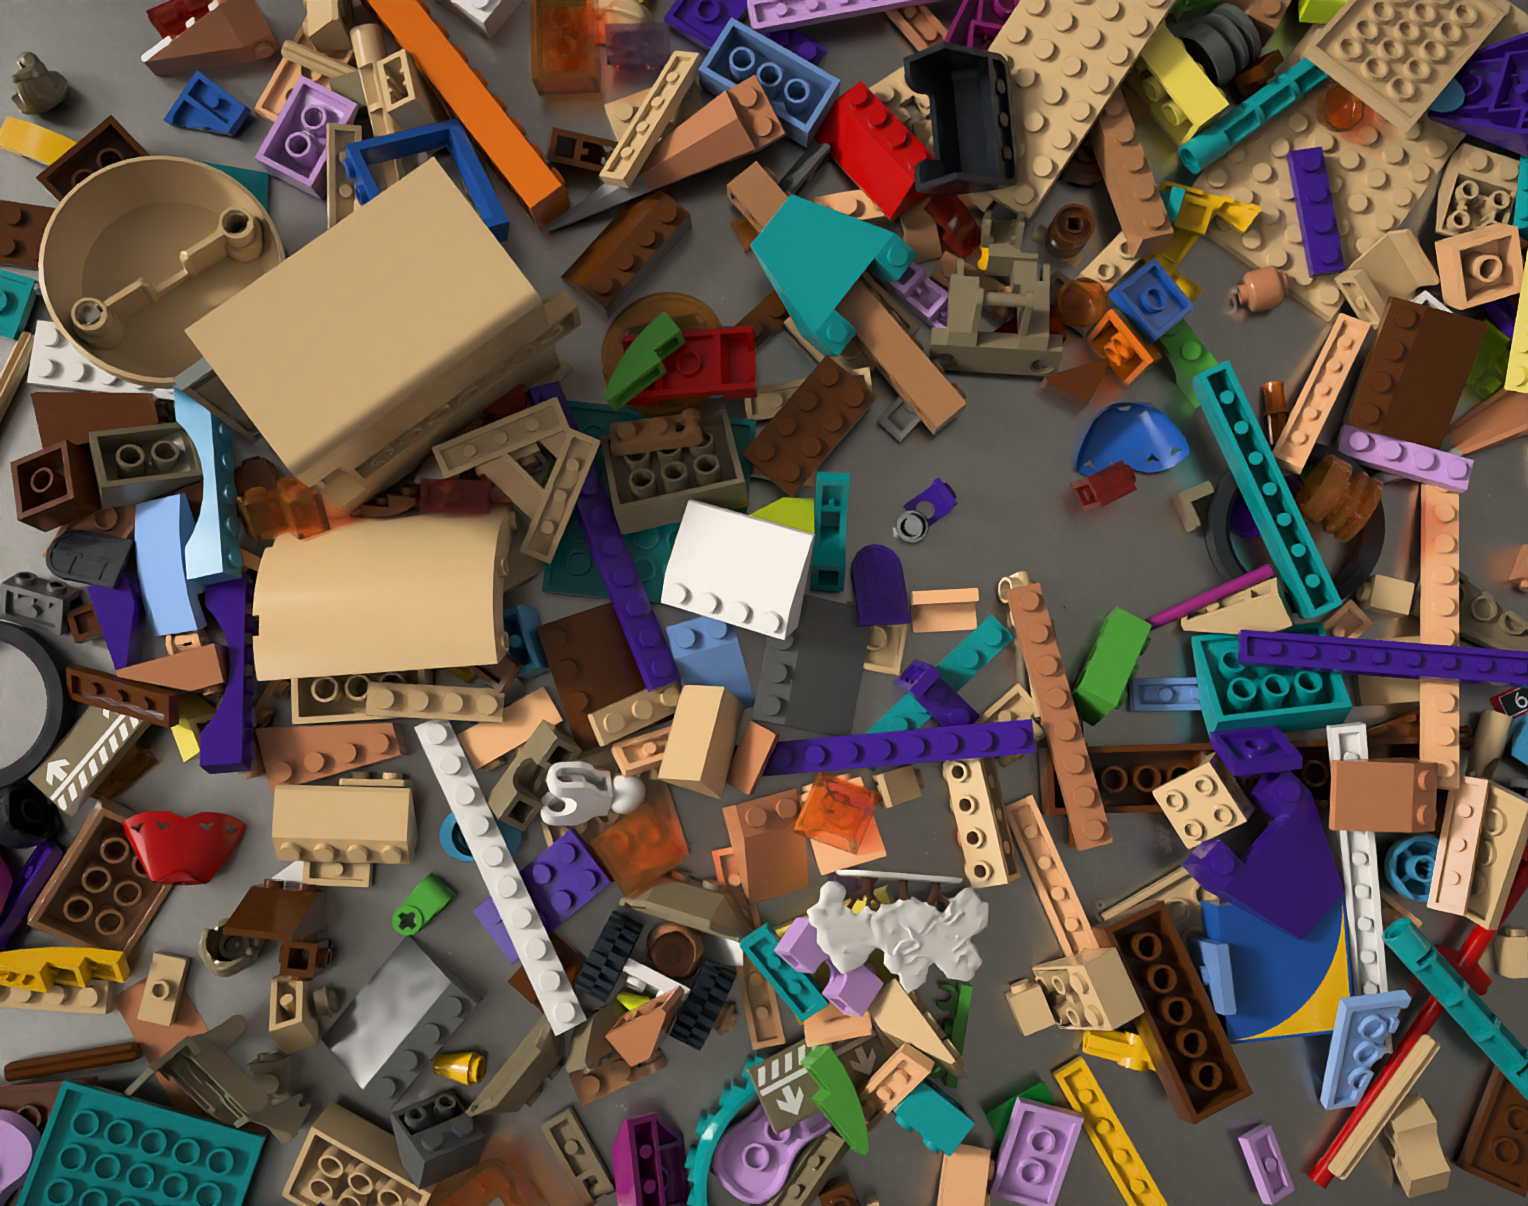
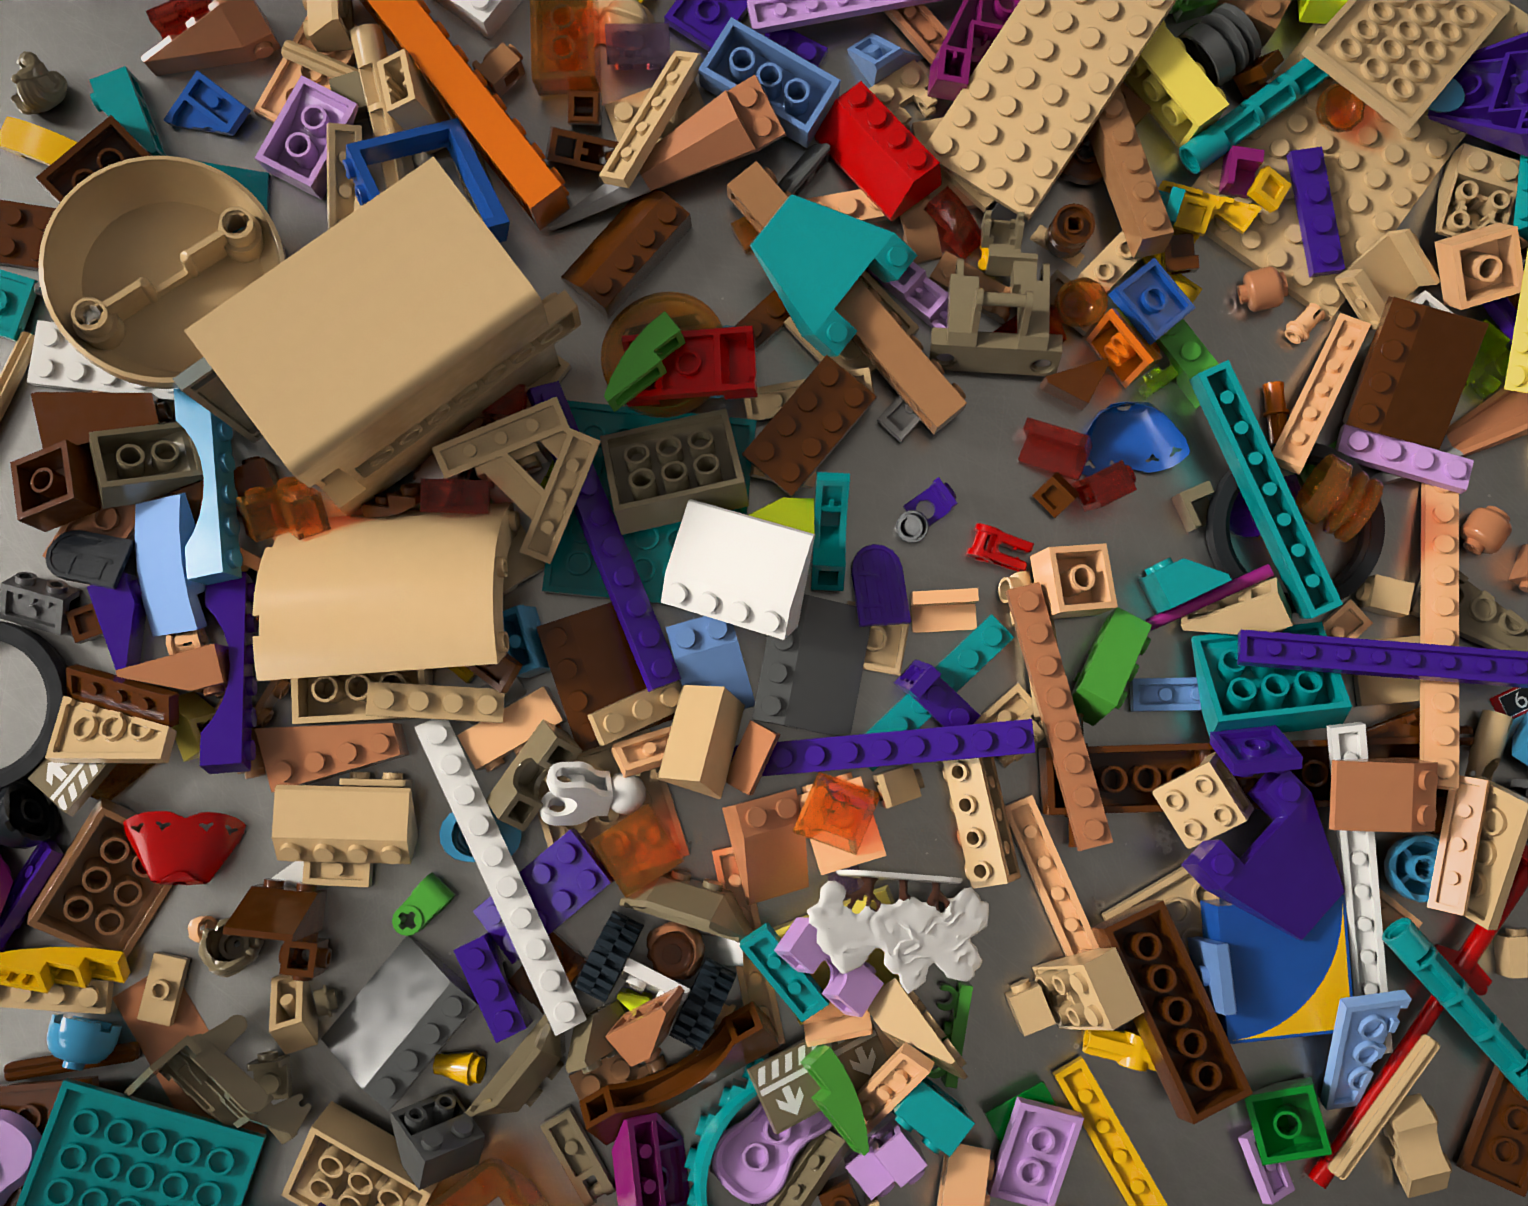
(81, 1040): none -> dark azure cylinder
(106, 736): none -> tan wing
(122, 97): none -> teal slope
(194, 927): none -> light nougat hinge
(497, 1000): none -> dark purple arch
(501, 68): none -> medium nougat brick
(584, 107): none -> reddish brown brick
(656, 433): medium nougat plate -> none
(734, 1044): none -> reddish brown arch
(879, 57): none -> medium blue slope
(890, 1158): none -> lavender brick
(968, 117): black windscreen -> none
(986, 548): none -> red piece
(1055, 449): none -> clear red panel
(1056, 494): none -> reddish brown plate
(1075, 580): none -> light nougat brick
(1156, 380): none -> clear neon green plate
(1178, 582): none -> teal slope
(1180, 255): none -> reddish brown panel
(1239, 170): none -> magenta panel
(1269, 189): none -> yellow plate
(1288, 1121): none -> green slope
(1299, 330): none -> light nougat pin
(1485, 530): none -> nougat head

